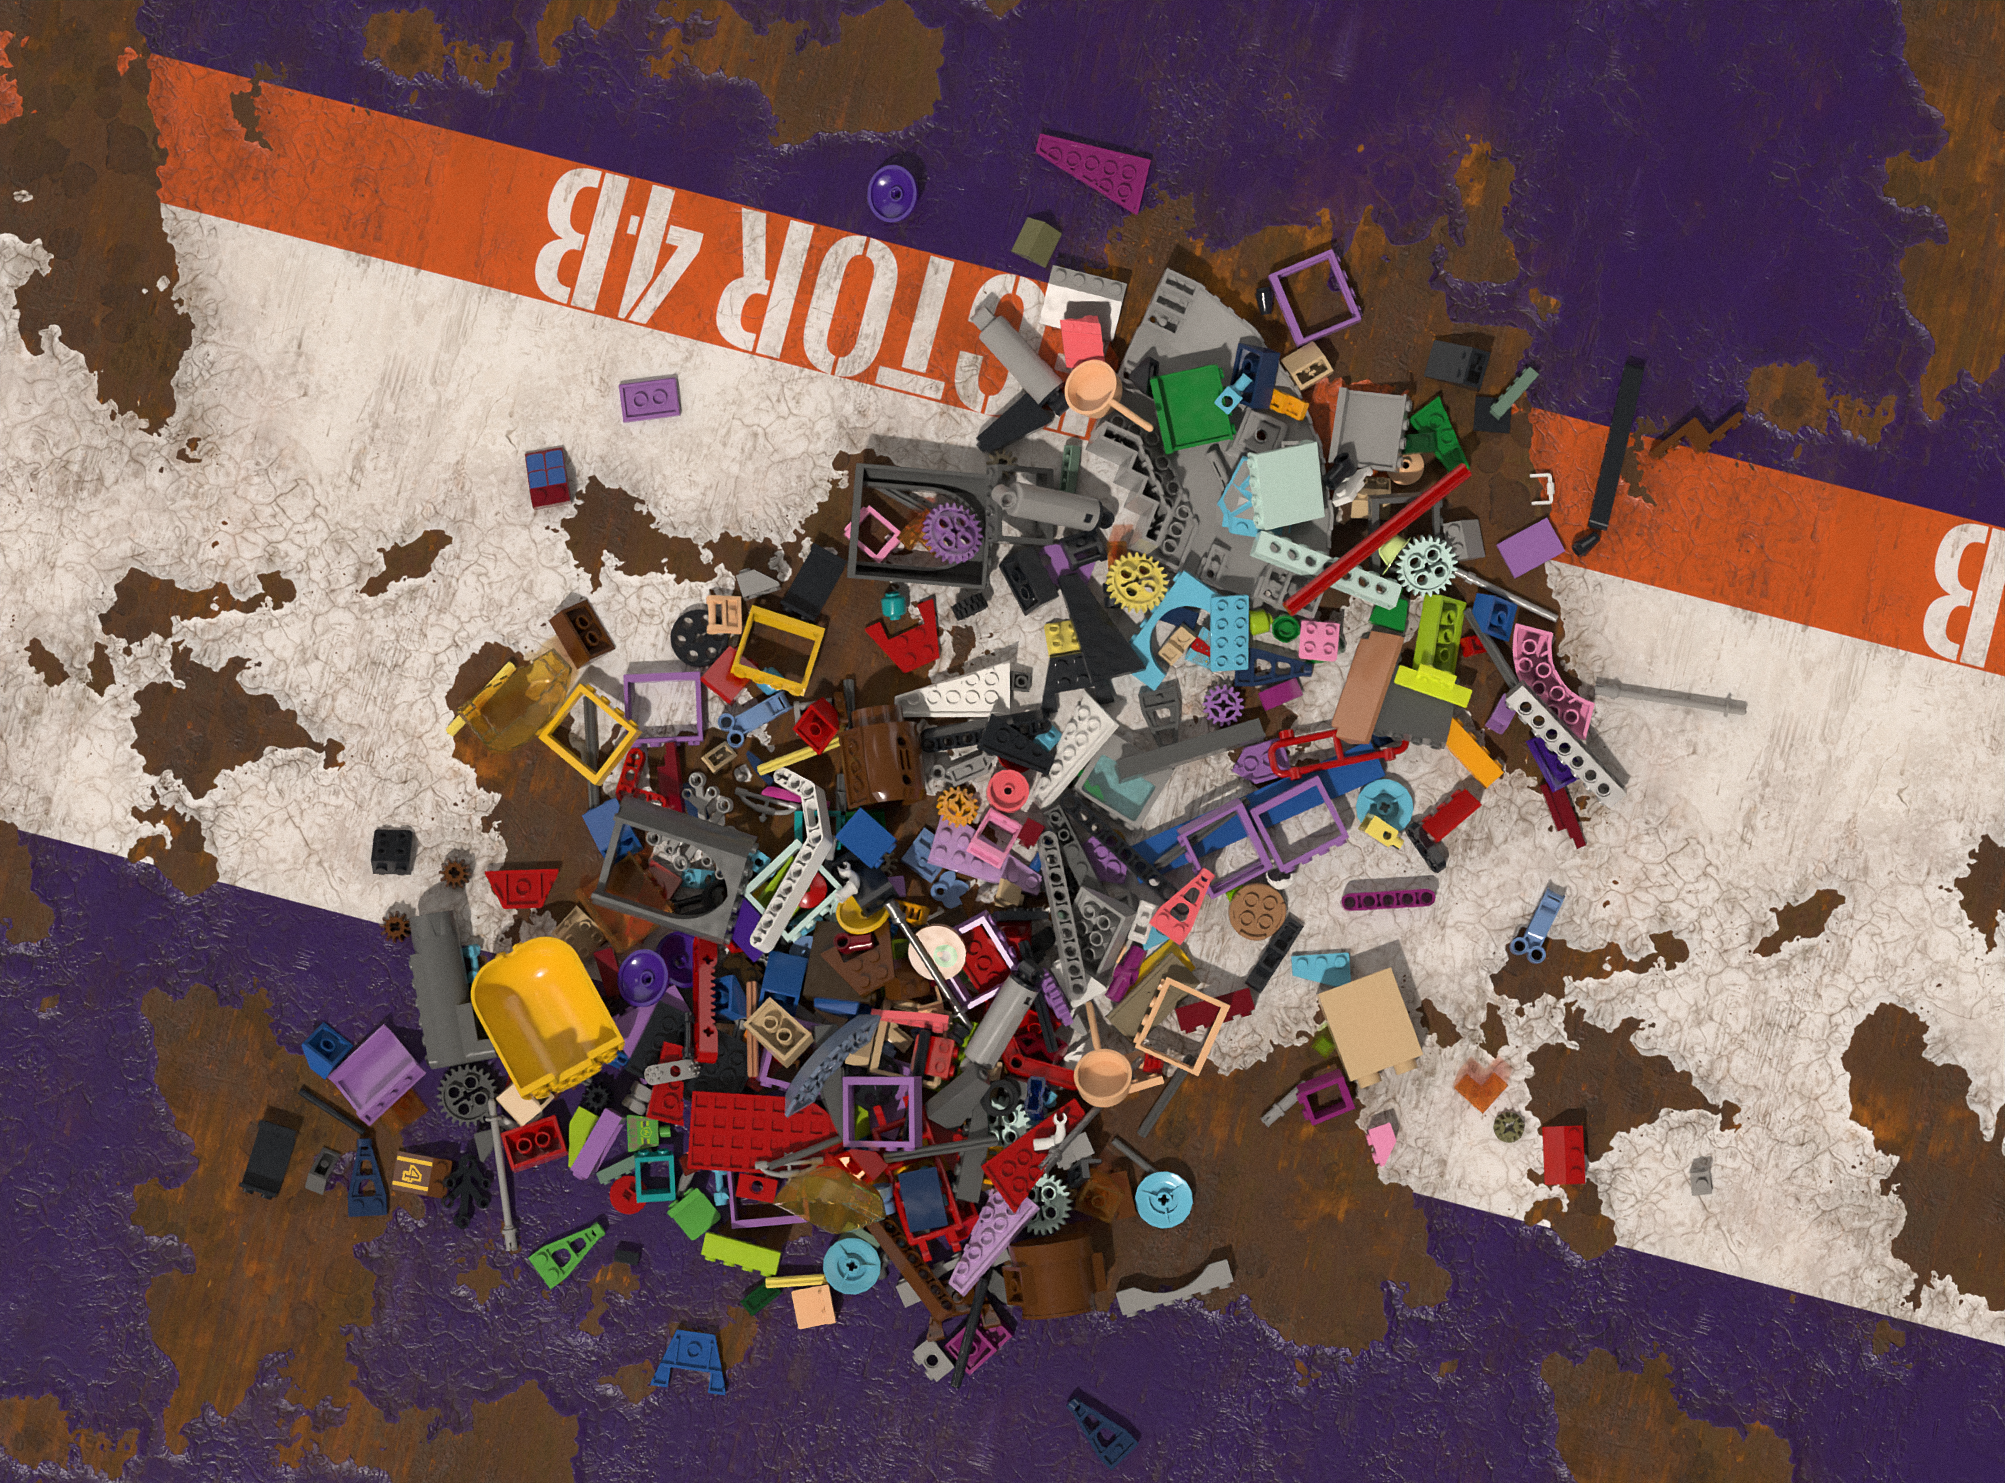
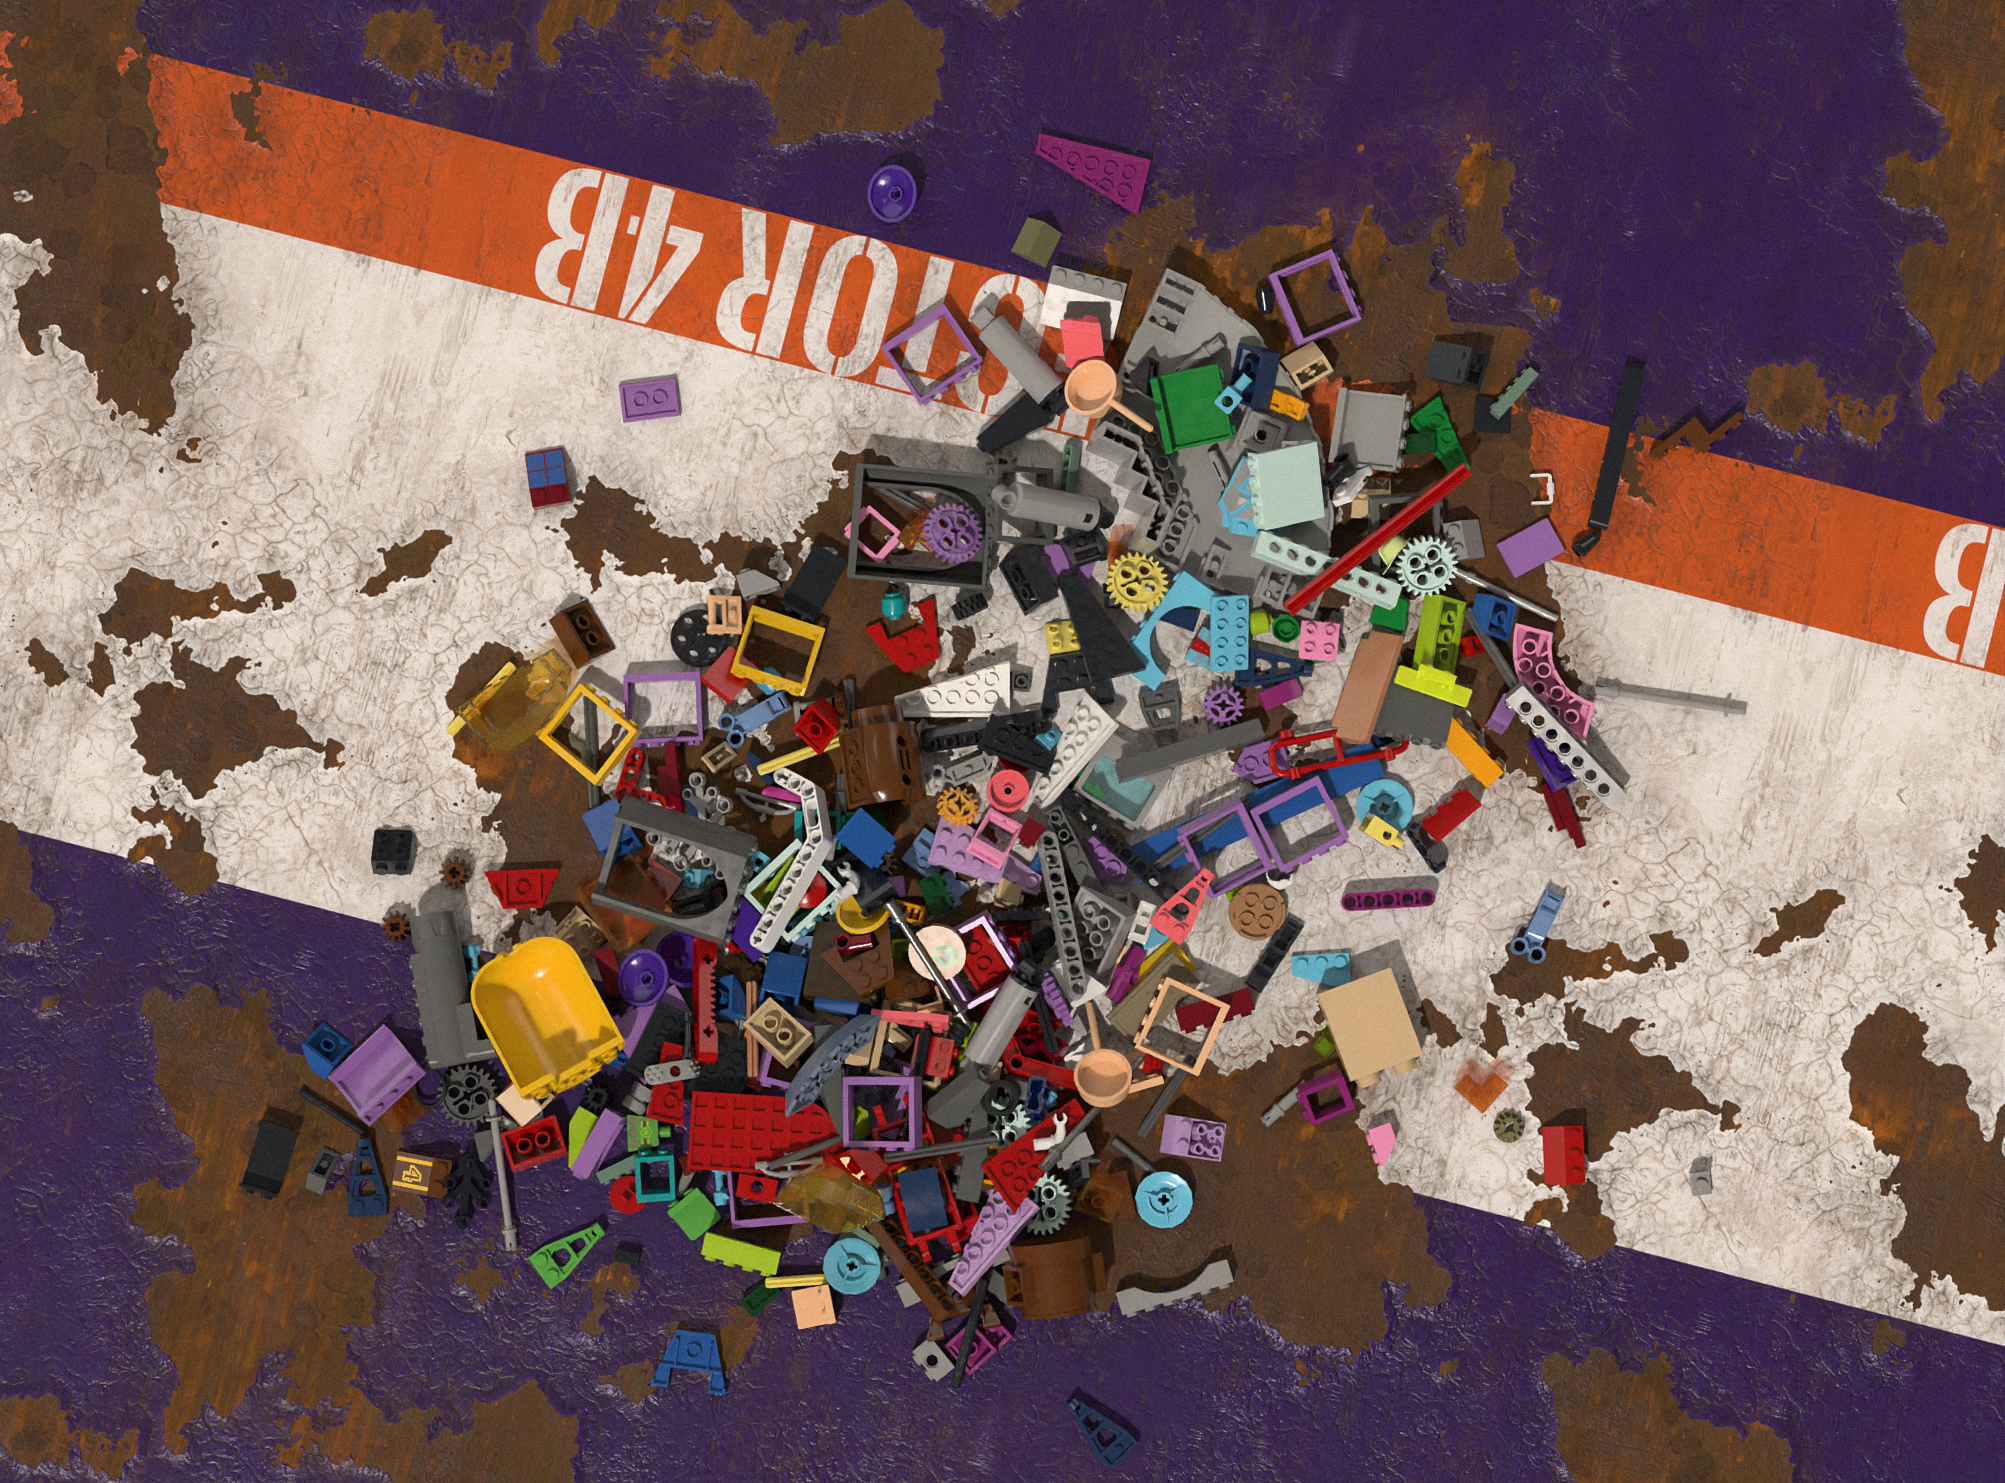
(443, 1094): none -> black tyre
(915, 329): none -> medium lavender window
(935, 894): none -> dark green bracket
(1176, 644): tan slope -> none
(1193, 1137): none -> lavender slope
(1203, 354): none -> light grey pin
(1411, 474): light nougat dish -> none

